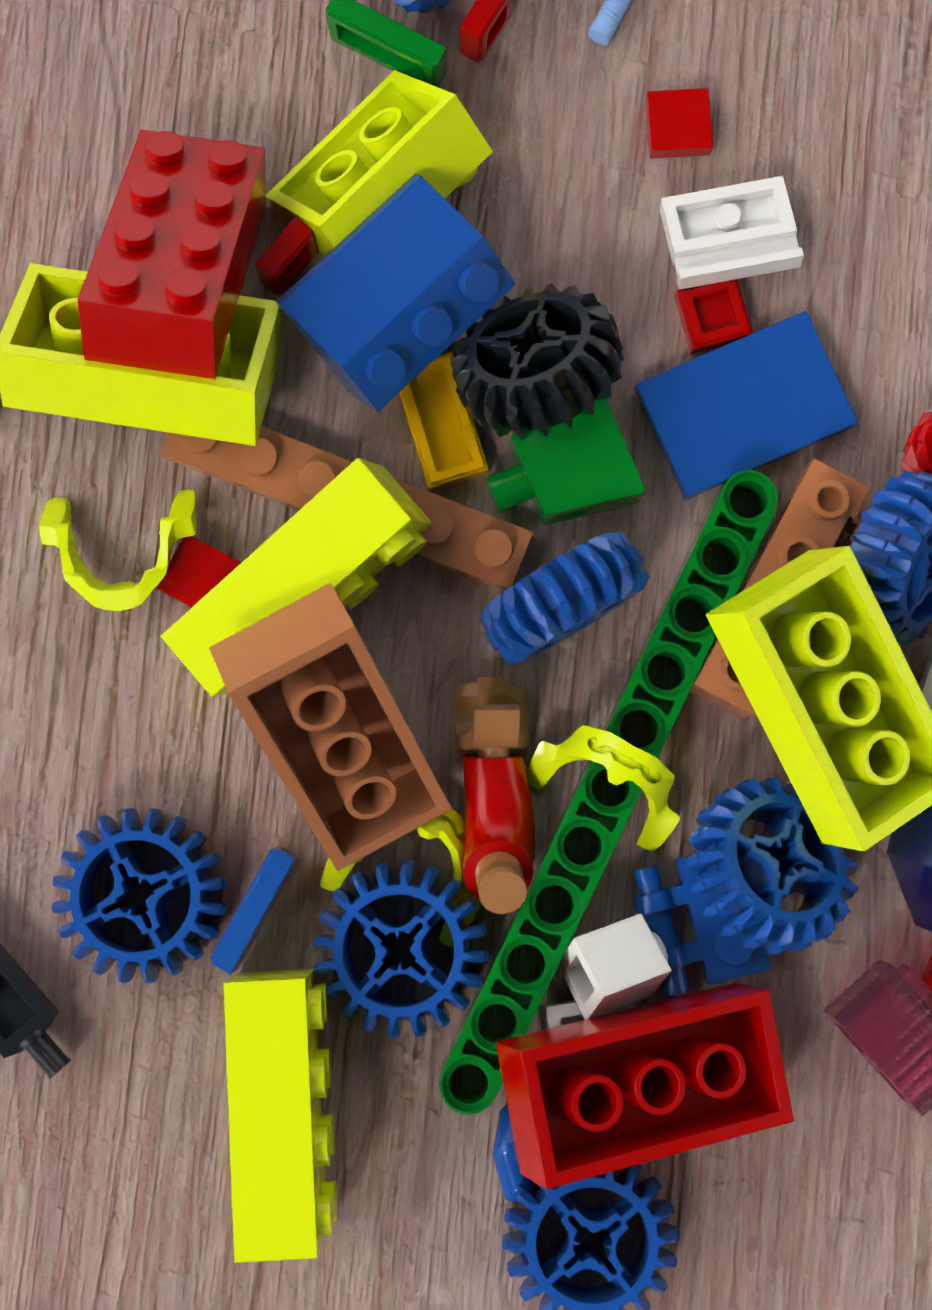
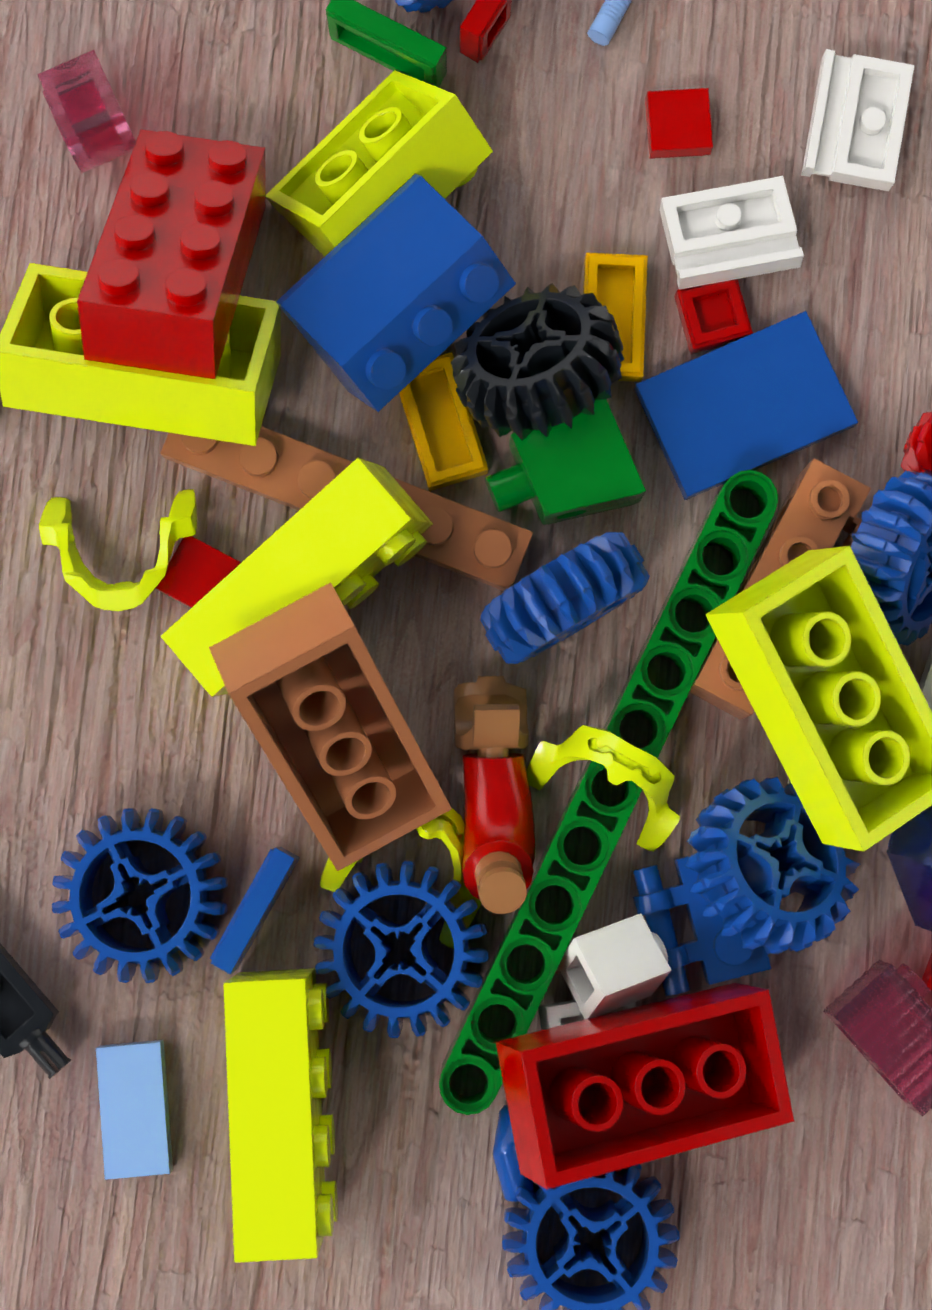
(87, 112): none -> clear pink brick
(134, 1109): none -> light blue tile
(286, 257): red tile -> none
(621, 286): none -> yellow tile
(858, 120): none -> white plate

